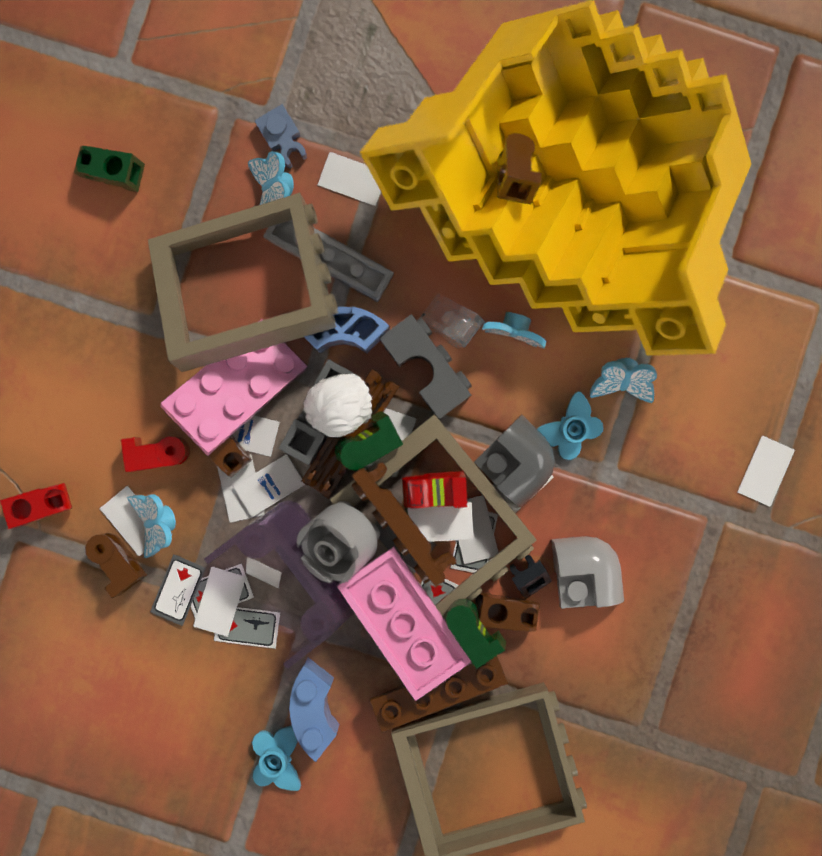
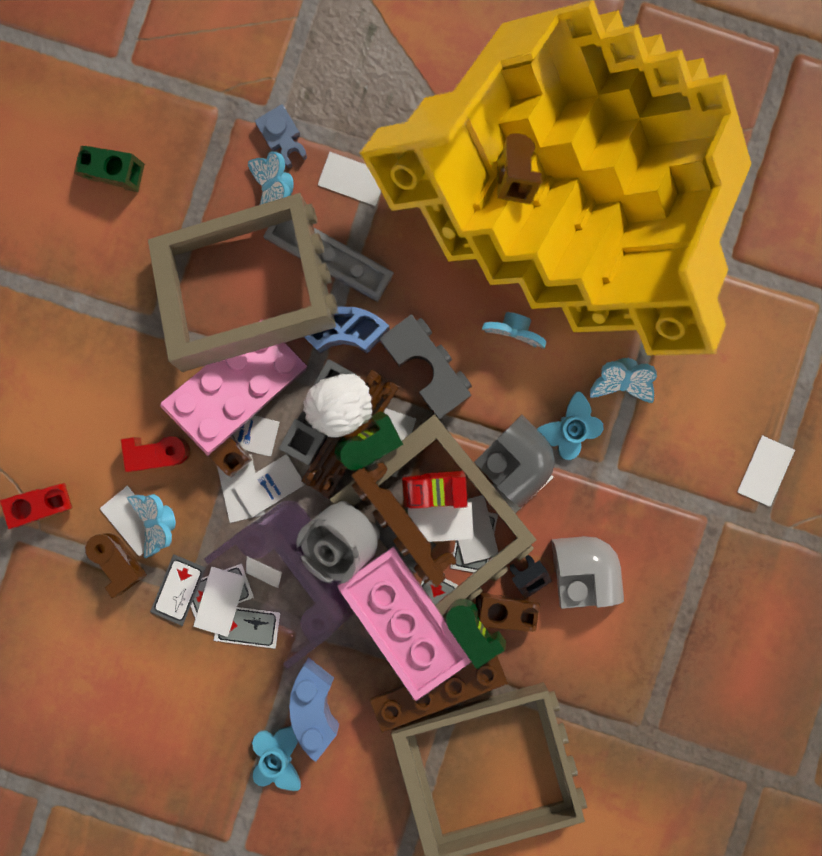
(452, 321): clear slope -> none

